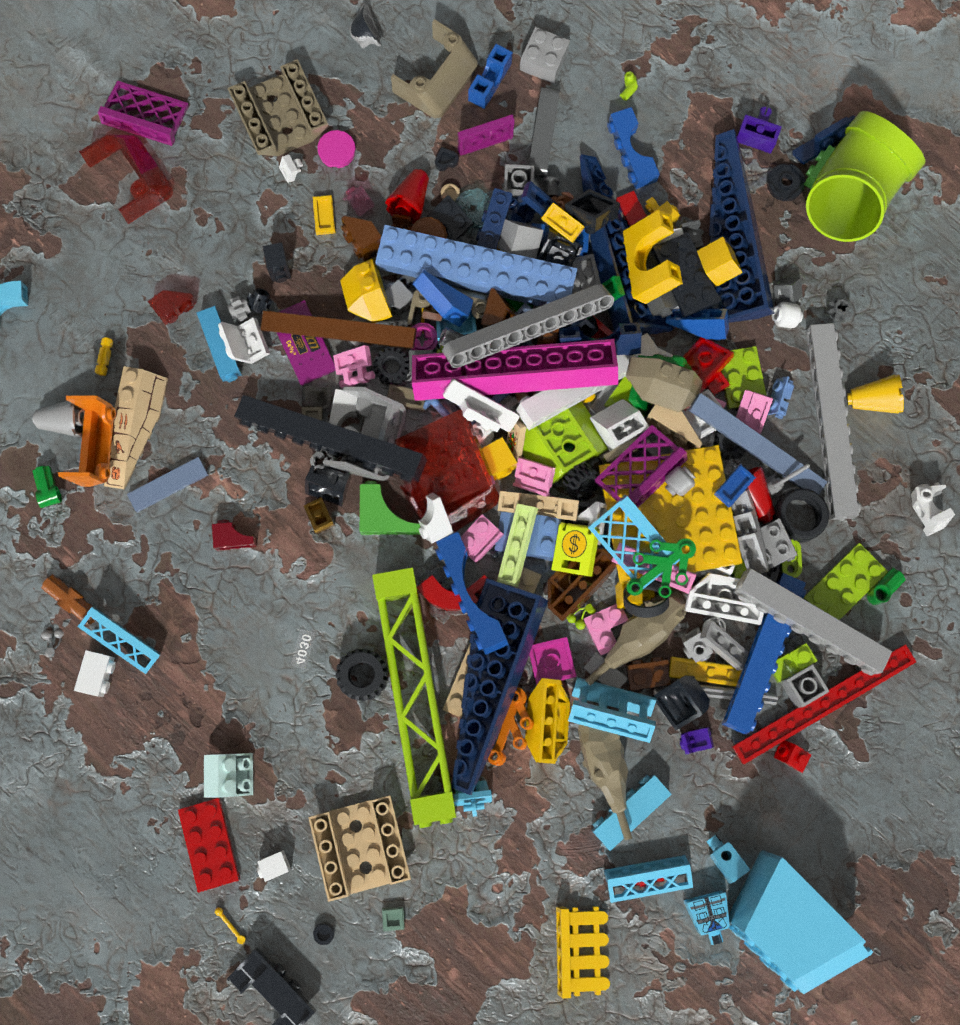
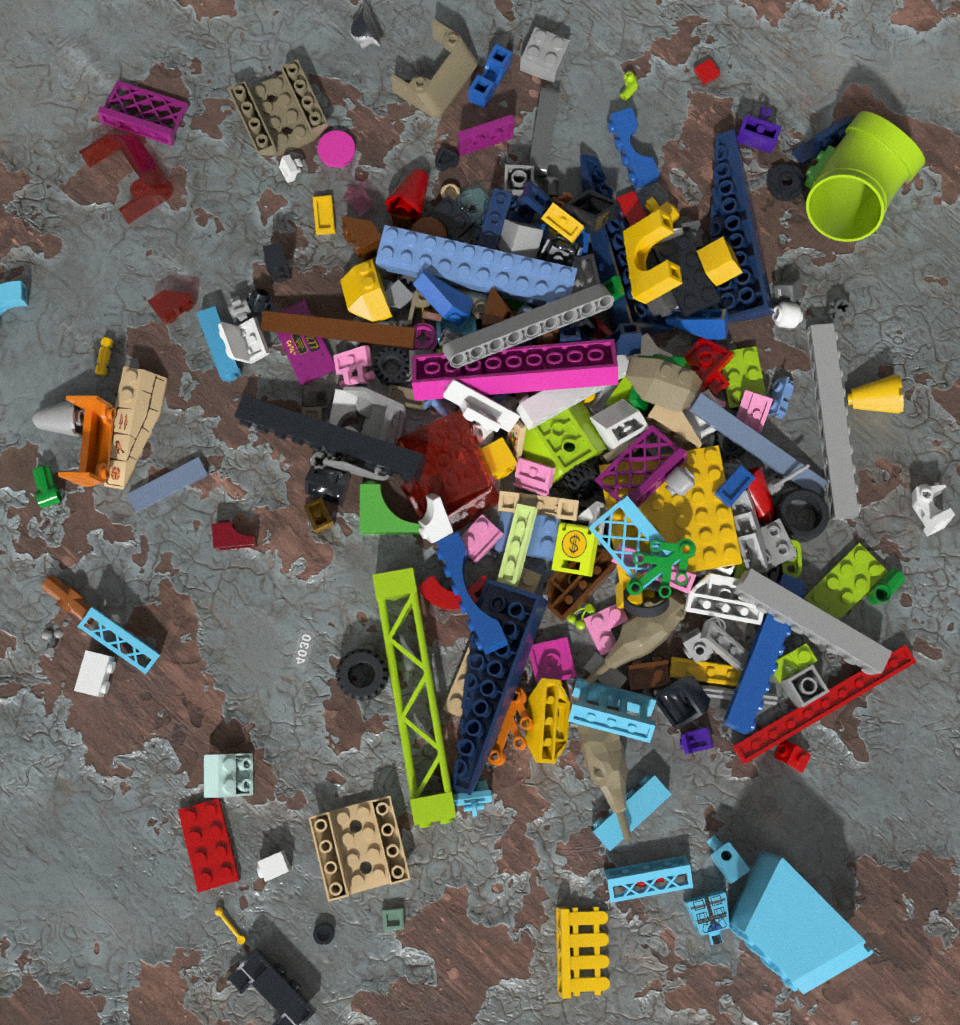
(707, 72): none -> red tile

